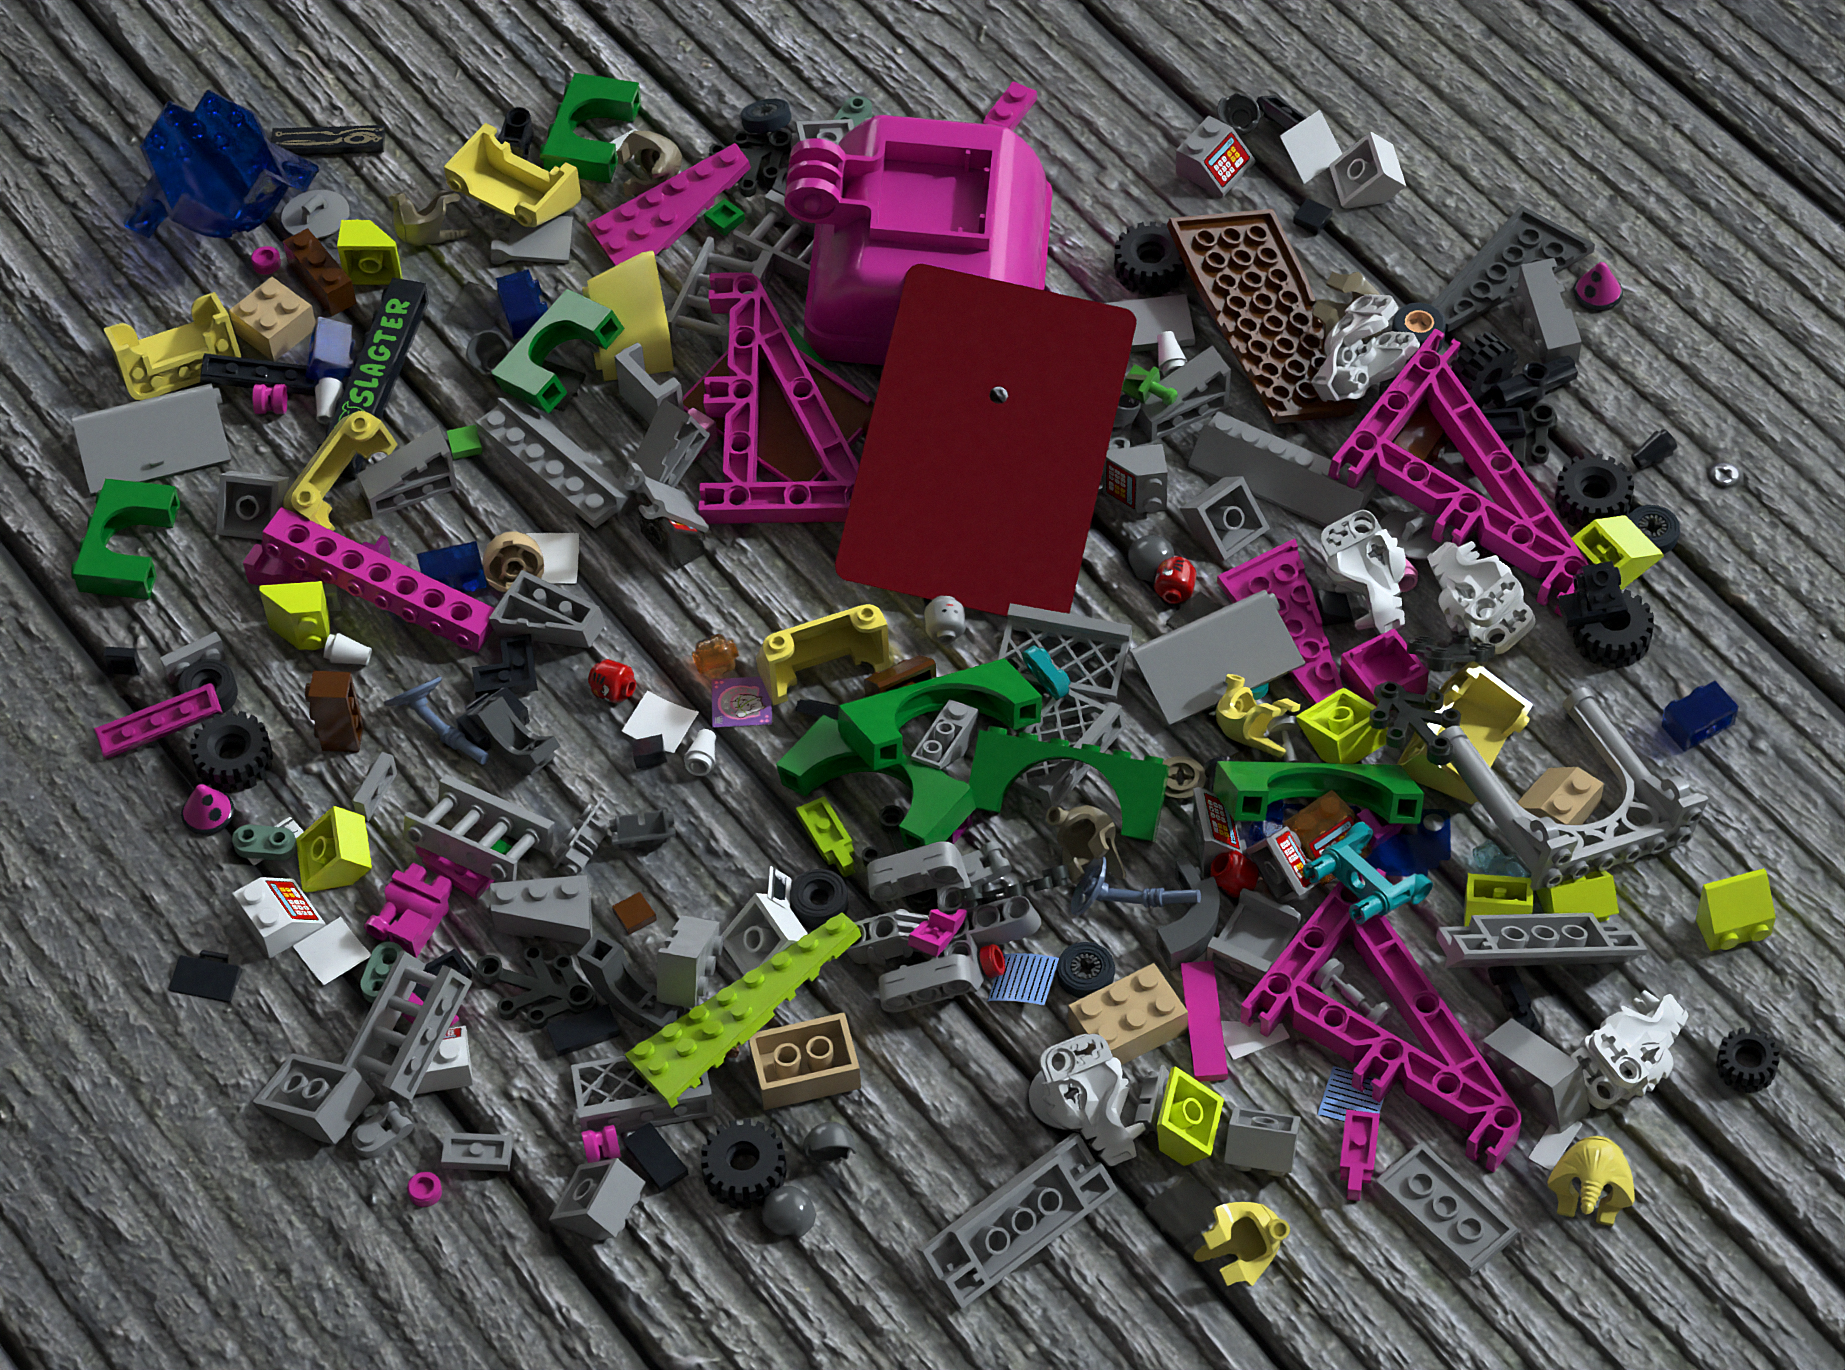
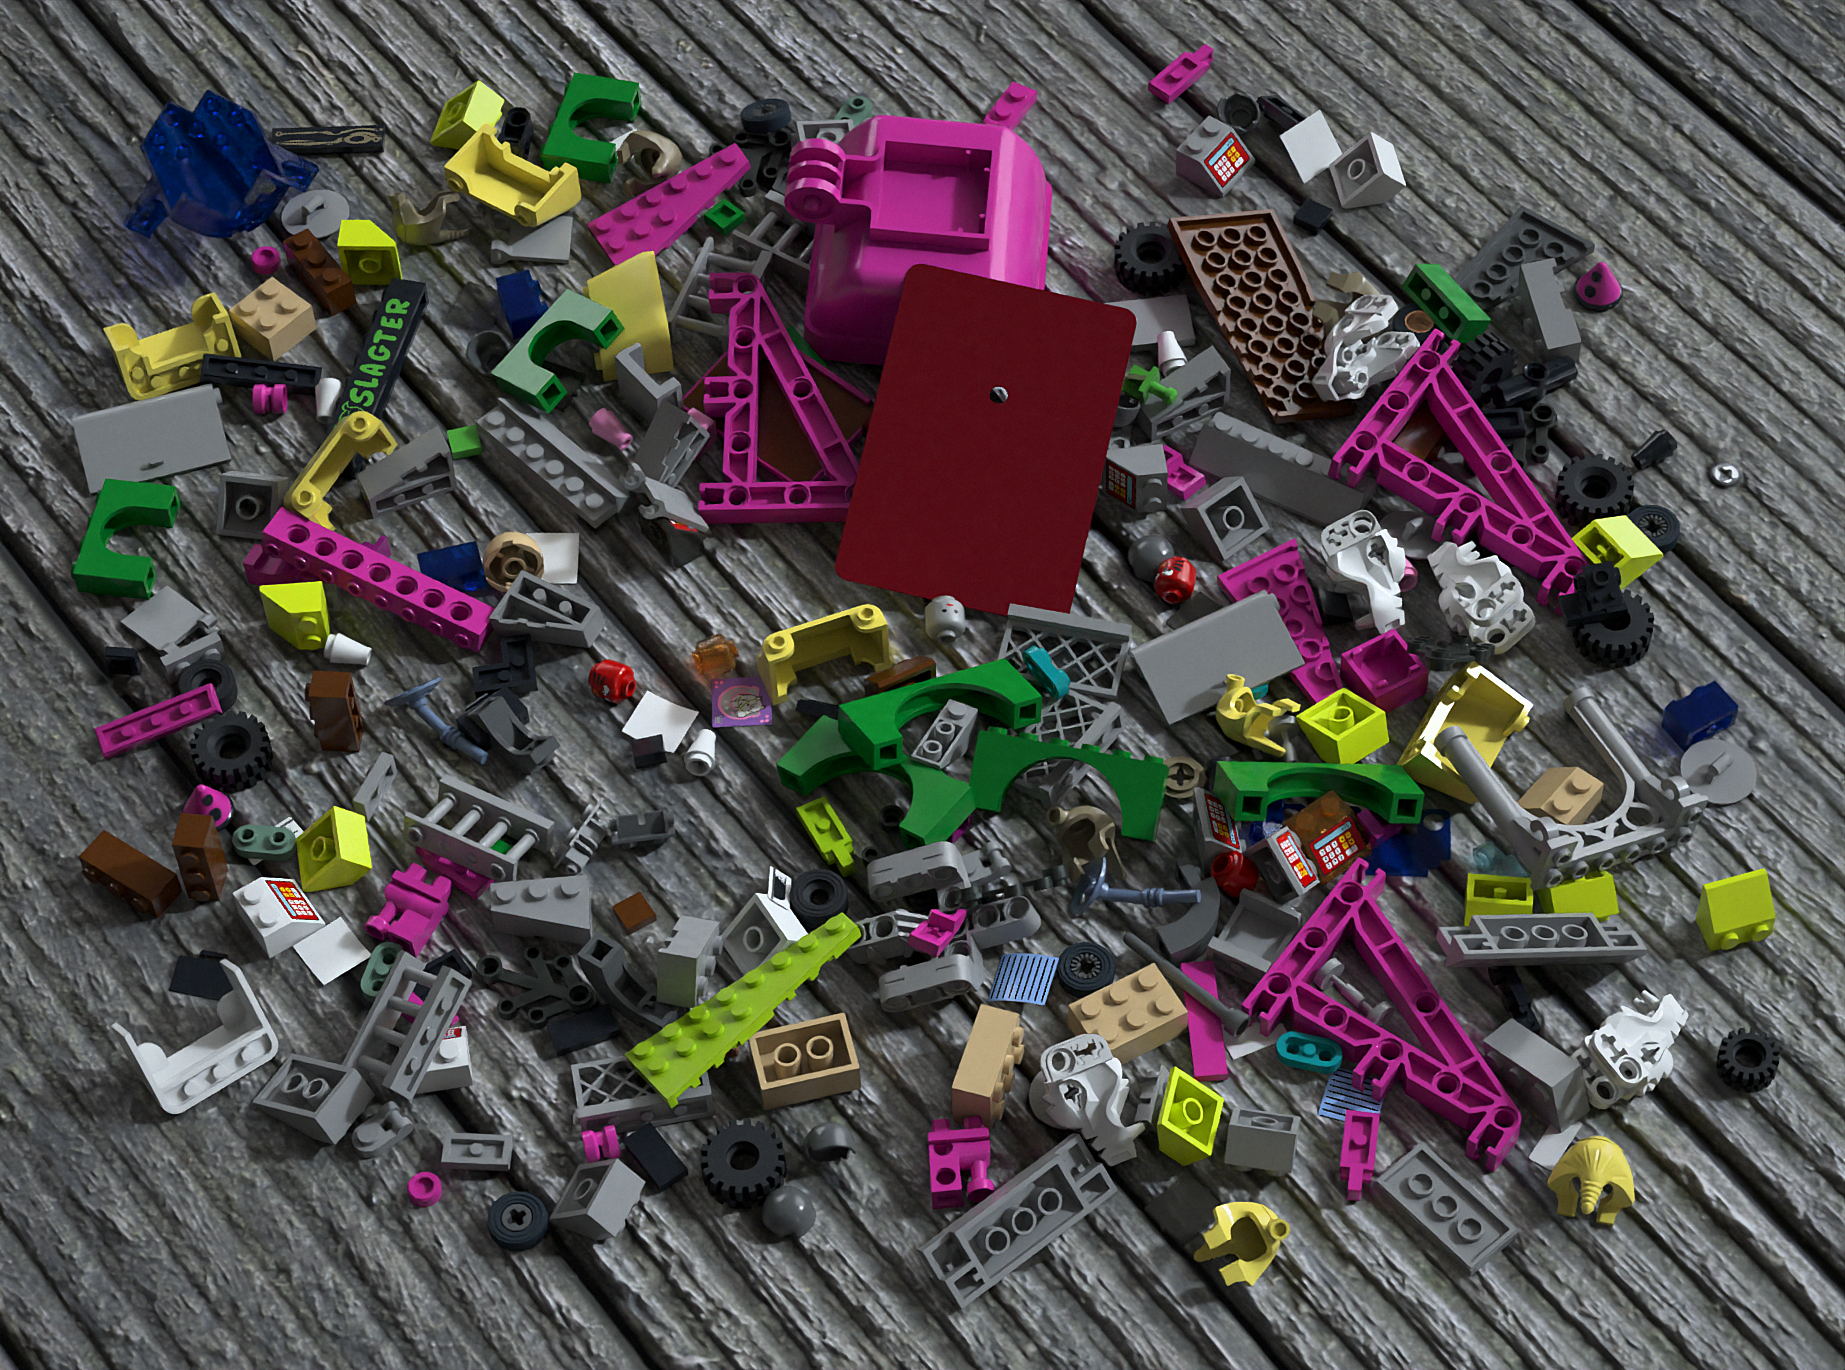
(130, 874): none -> reddish brown brick
(167, 621): none -> light grey flag
(200, 857): none -> reddish brown brick
(211, 1061): none -> white windscreen
(330, 350): clear blue brick -> none
(465, 115): none -> neon yellow slope
(509, 1234): none -> black bush
(608, 427): none -> bright pink cone
(954, 1152): none -> dark pink hips
(987, 1066): none -> tan brick
(992, 961): red tile -> none
(1181, 74): none -> dark pink hinge
(1182, 479): none -> dark pink slope
(1234, 1020): none -> dark grey piece
(1310, 1051): none -> teal plate
(1377, 894): teal connector -> none
(1394, 697): pearl dark grey plant -> none
(1445, 302): none -> green brick
(1718, 771): none -> light grey shield

